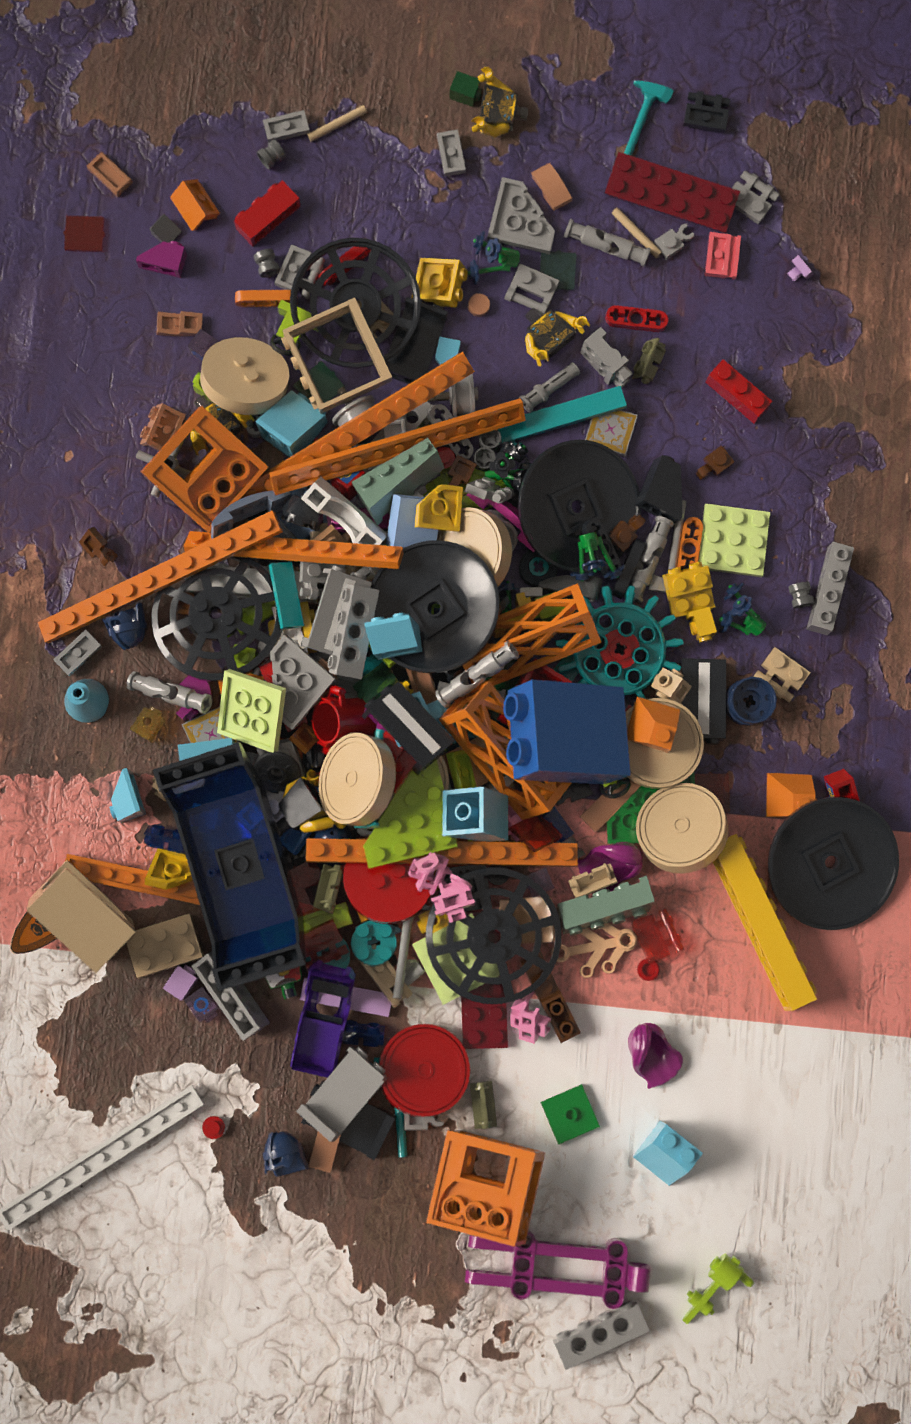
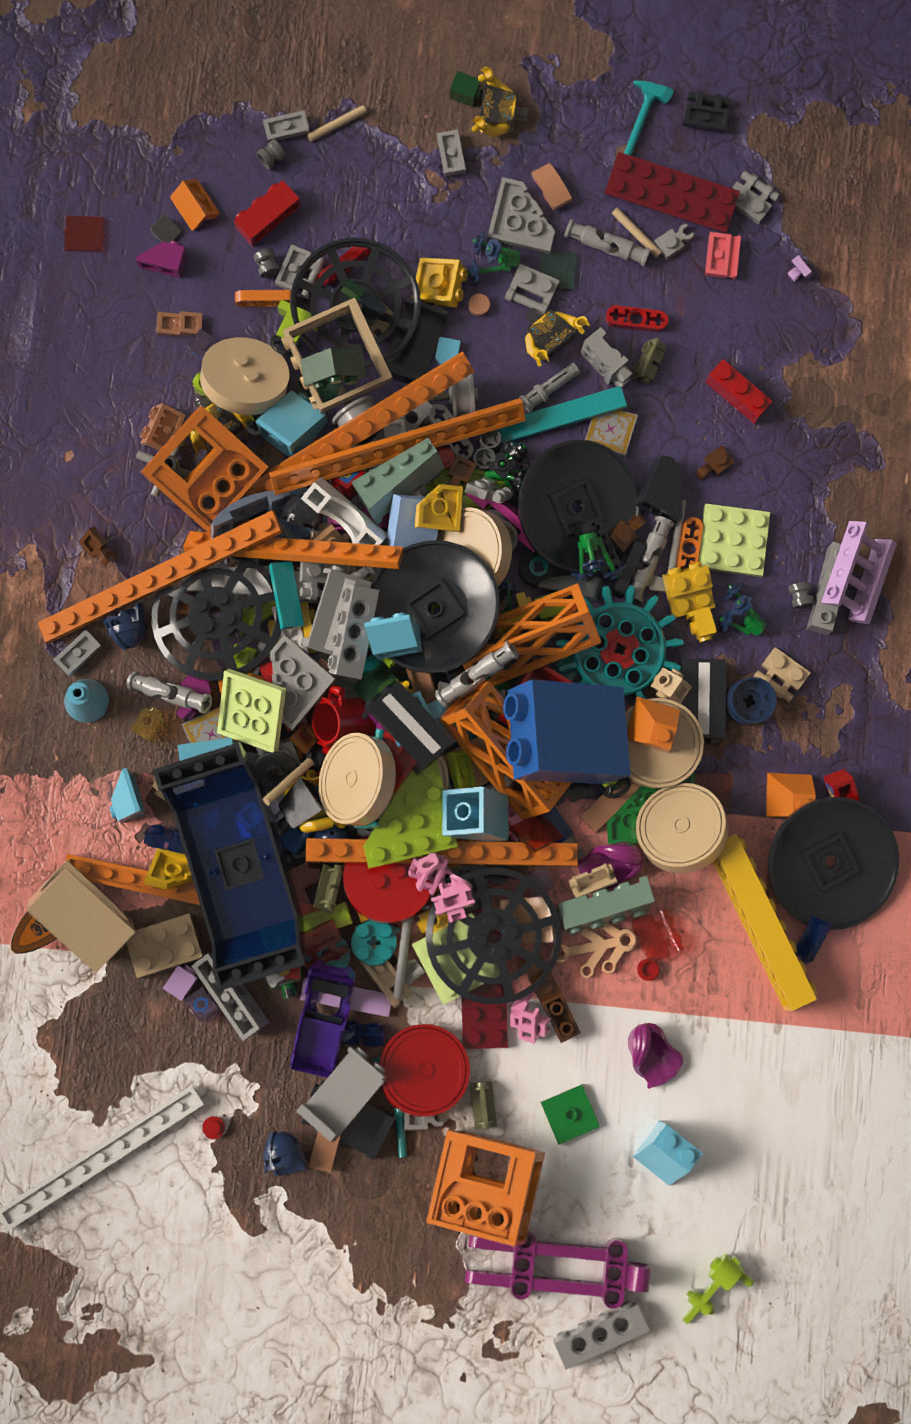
(109, 174): nougat tile -> none
(288, 781): none -> tan bar
(333, 367): none -> dark green brick
(353, 290): none -> piece
(532, 592): white tile -> none
(812, 939): none -> clear blue hinge
(873, 576): none -> lavender fence

